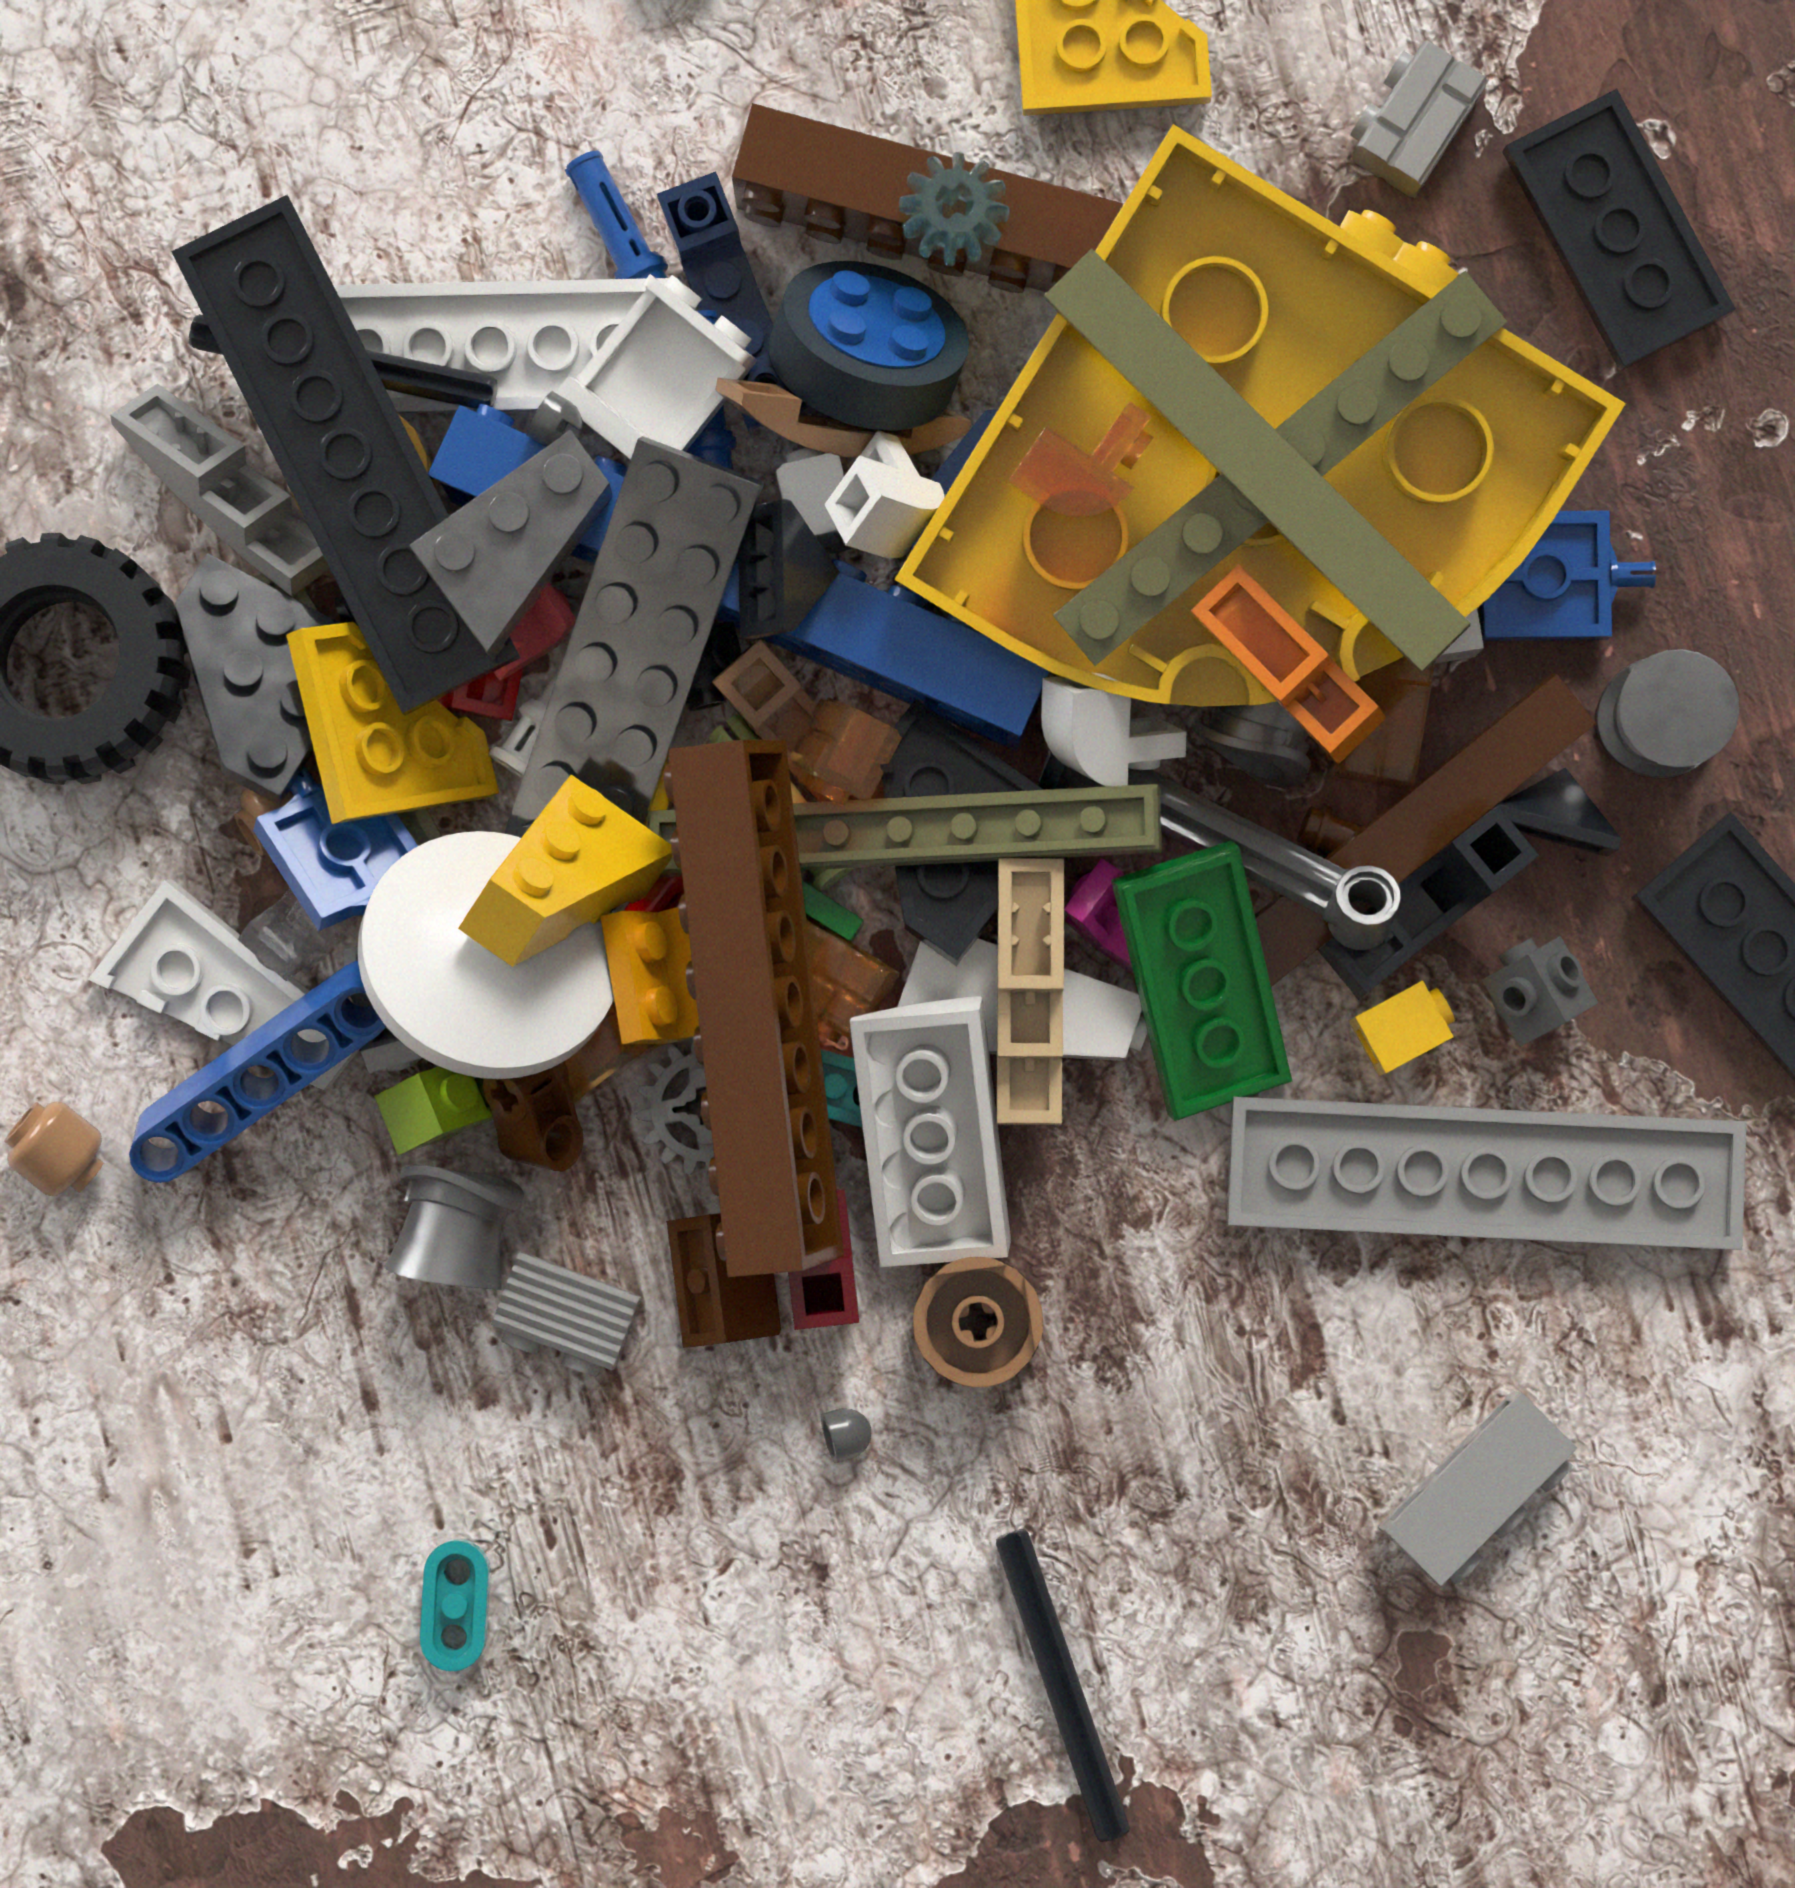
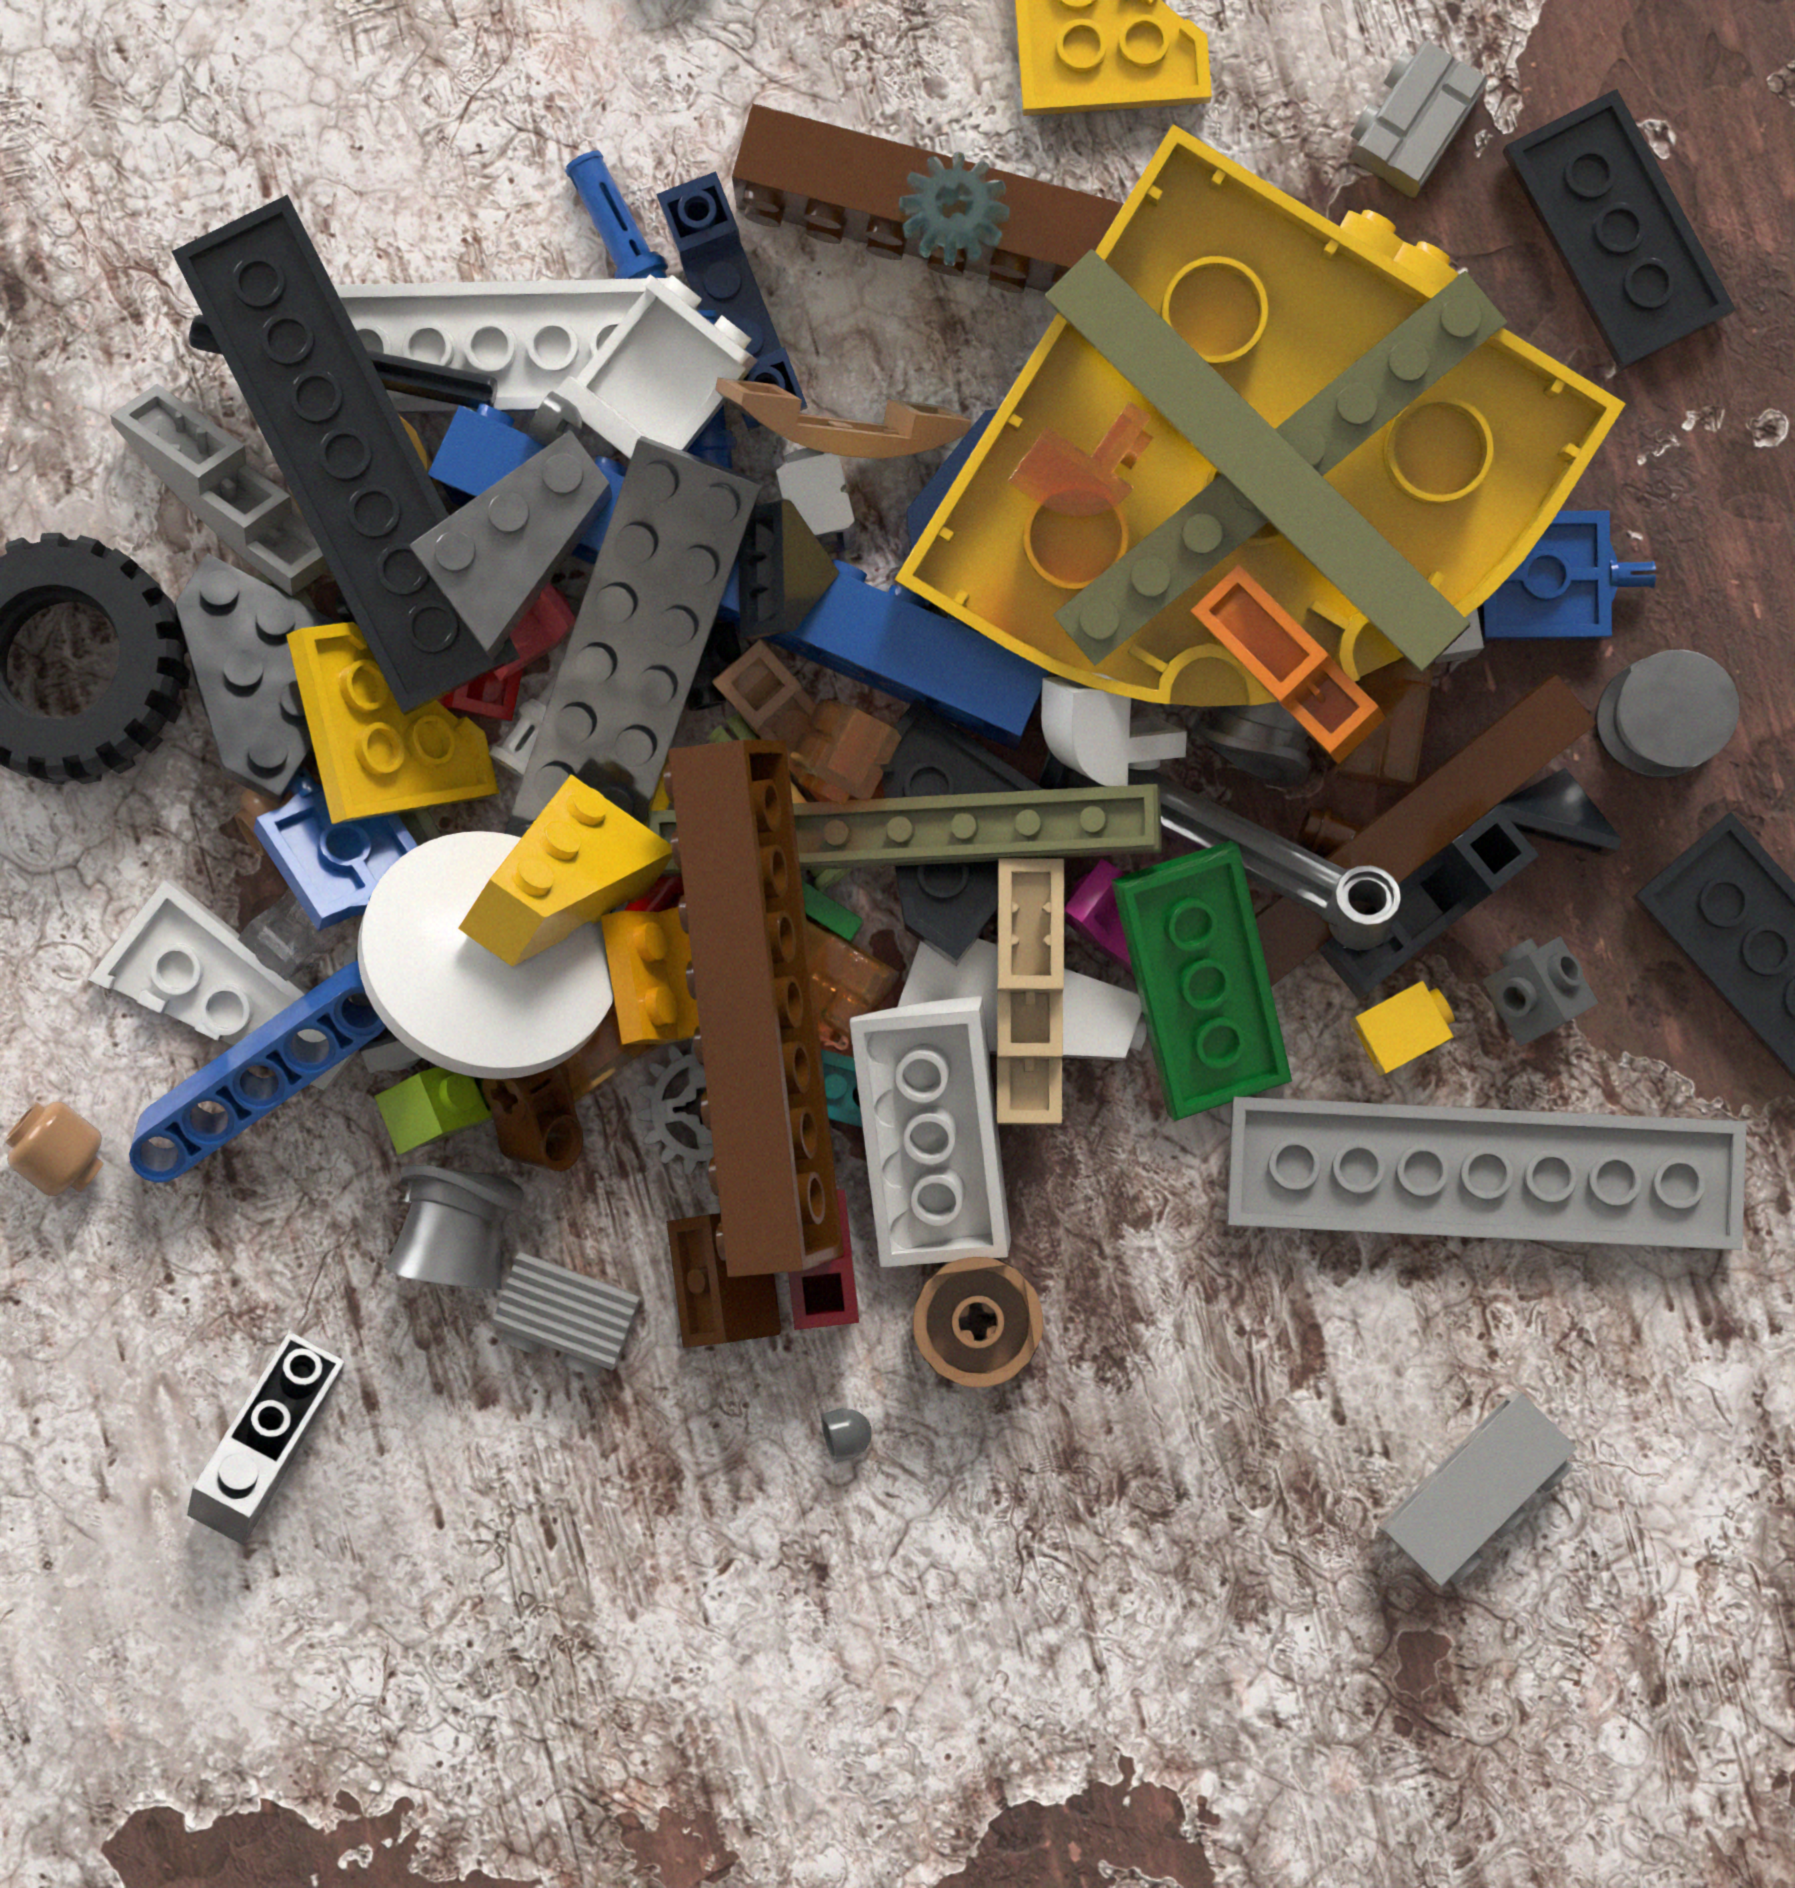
(263, 1439): none -> slope
(455, 1604): teal plate -> none
(868, 345): black wheel -> none
(883, 500): white brick -> none
(1062, 1685): black axle -> none

